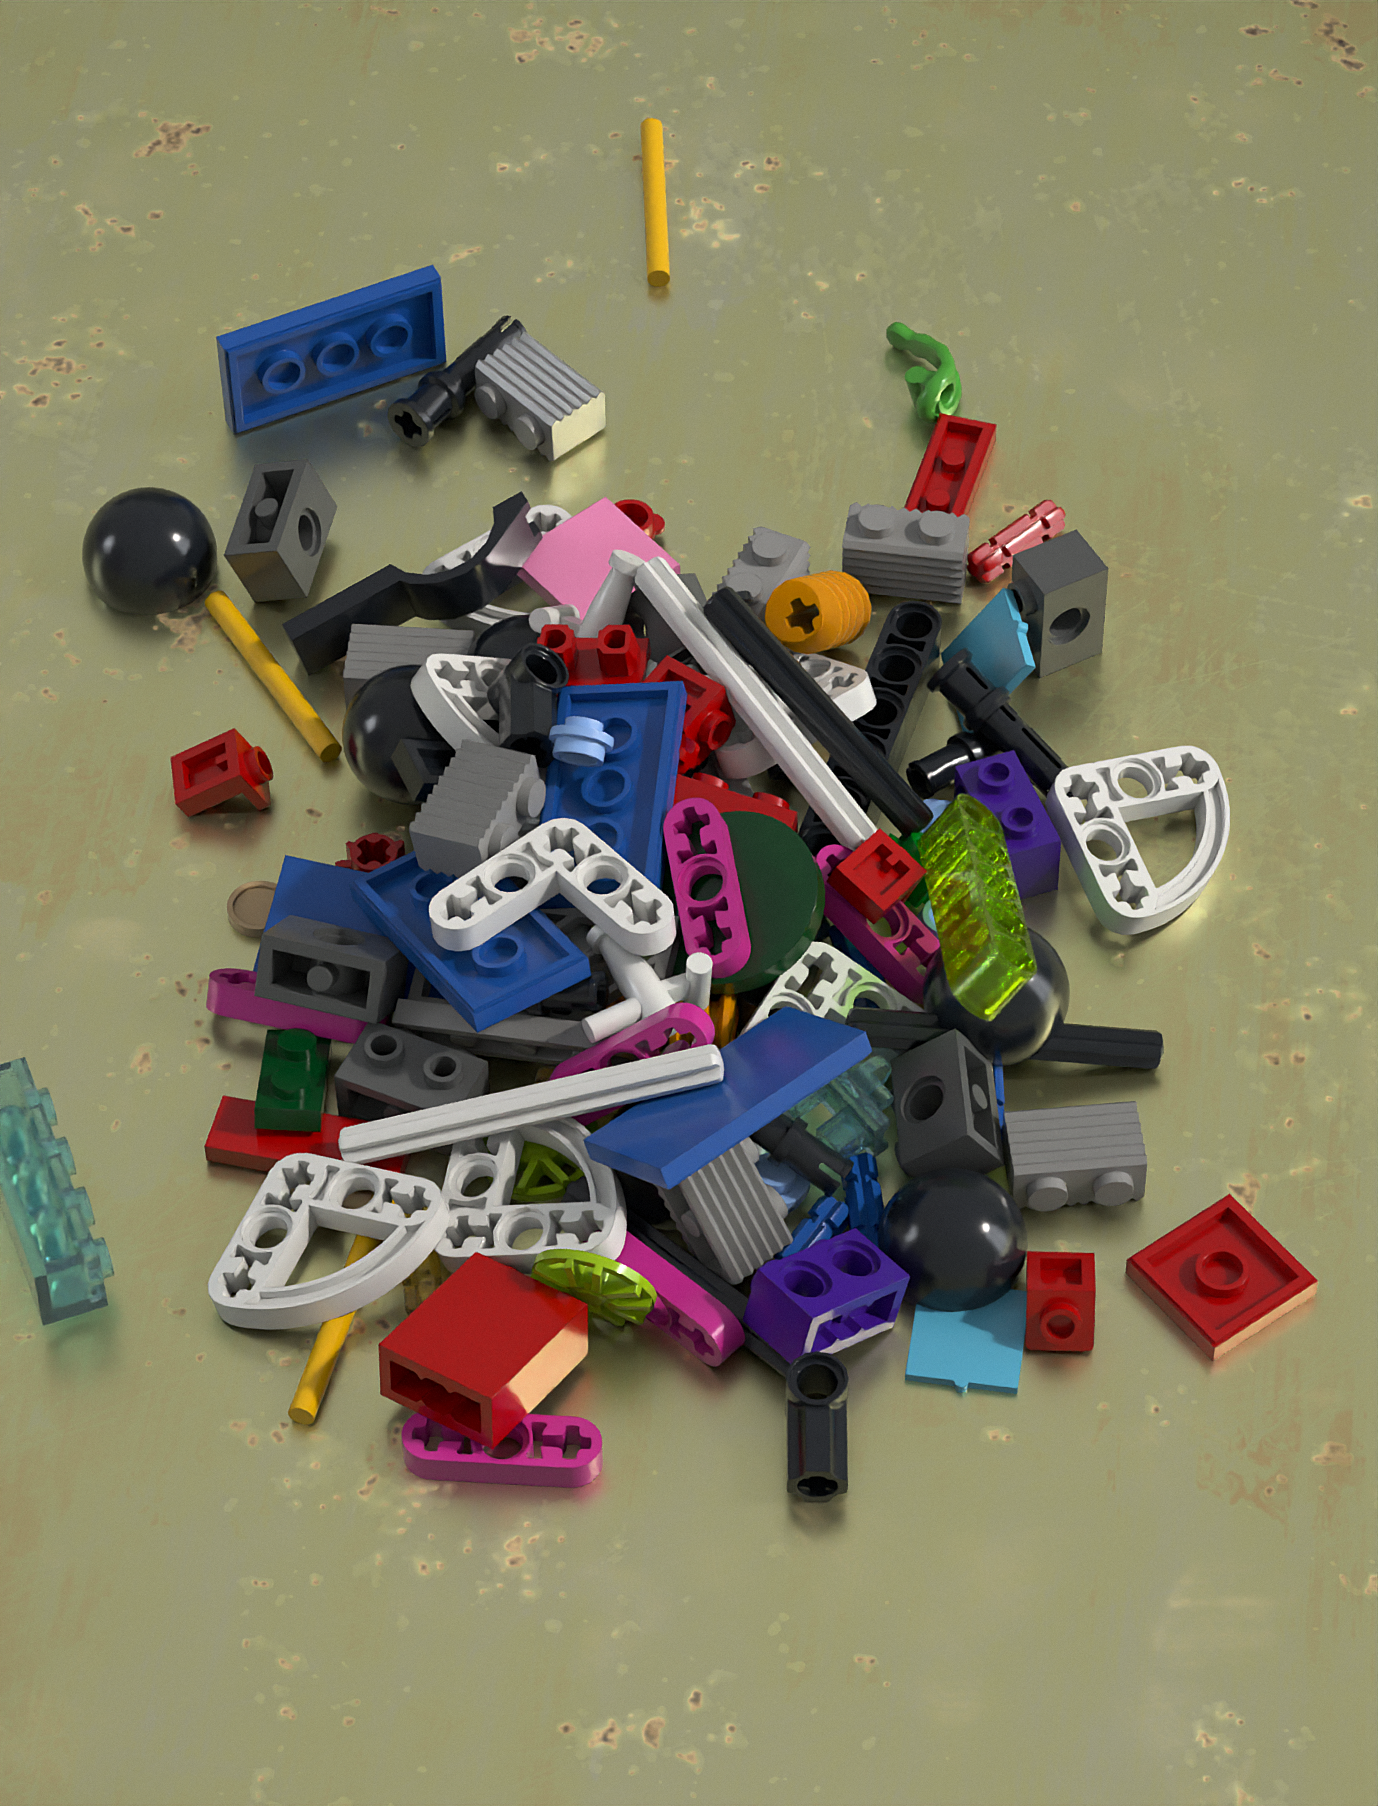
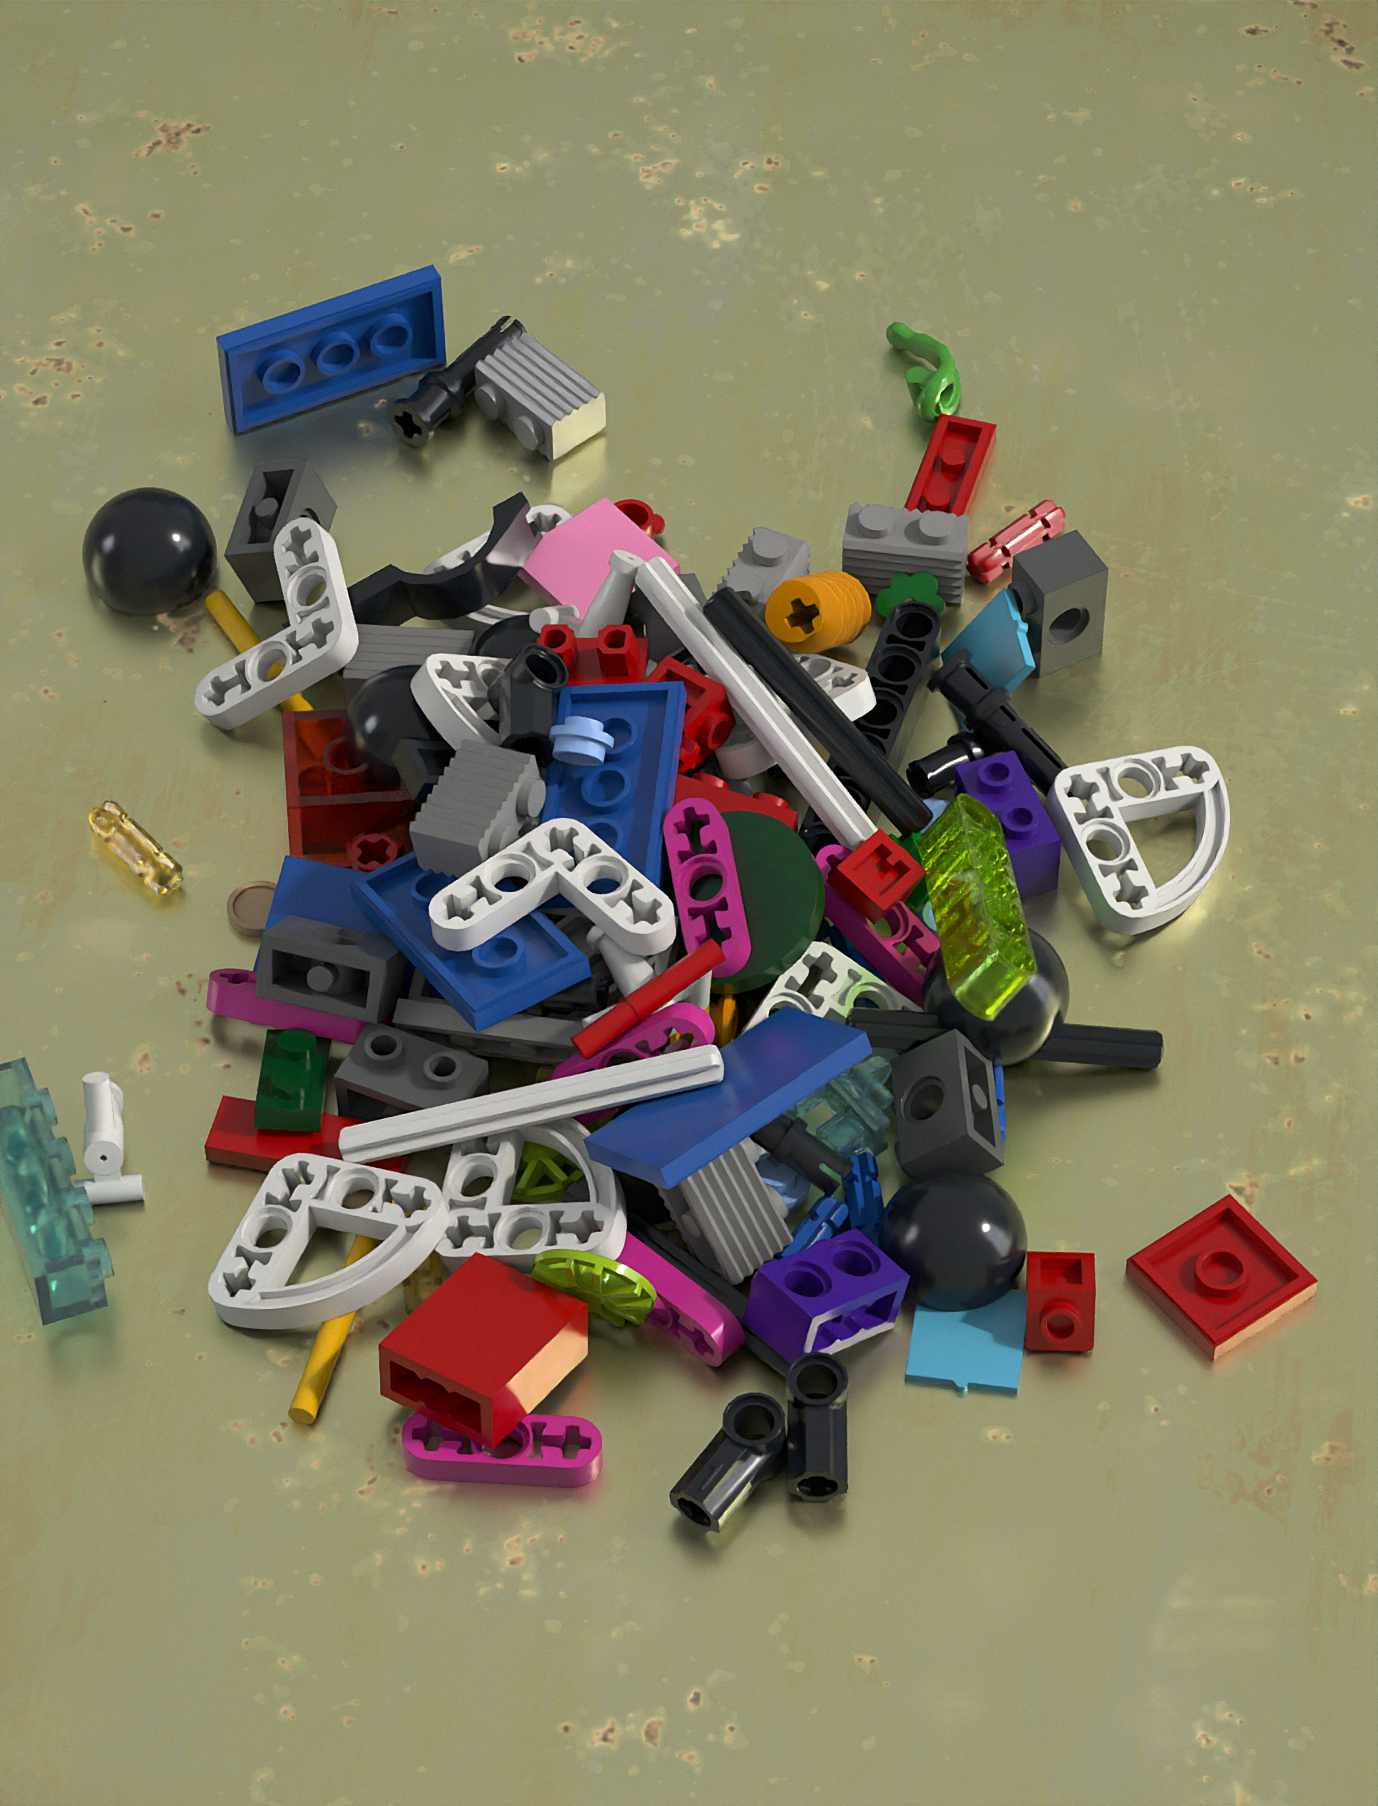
(105, 1144): none -> white piece
(136, 847): none -> clear yellow axle
(219, 772): red bracket -> none
(314, 646): none -> white beam
(323, 794): none -> clear red slope
(648, 998): none -> red piece
(655, 202): yellow bar -> none
(733, 1465): none -> black piece
(918, 587): none -> green plant
(1074, 1155): light grey brick -> none

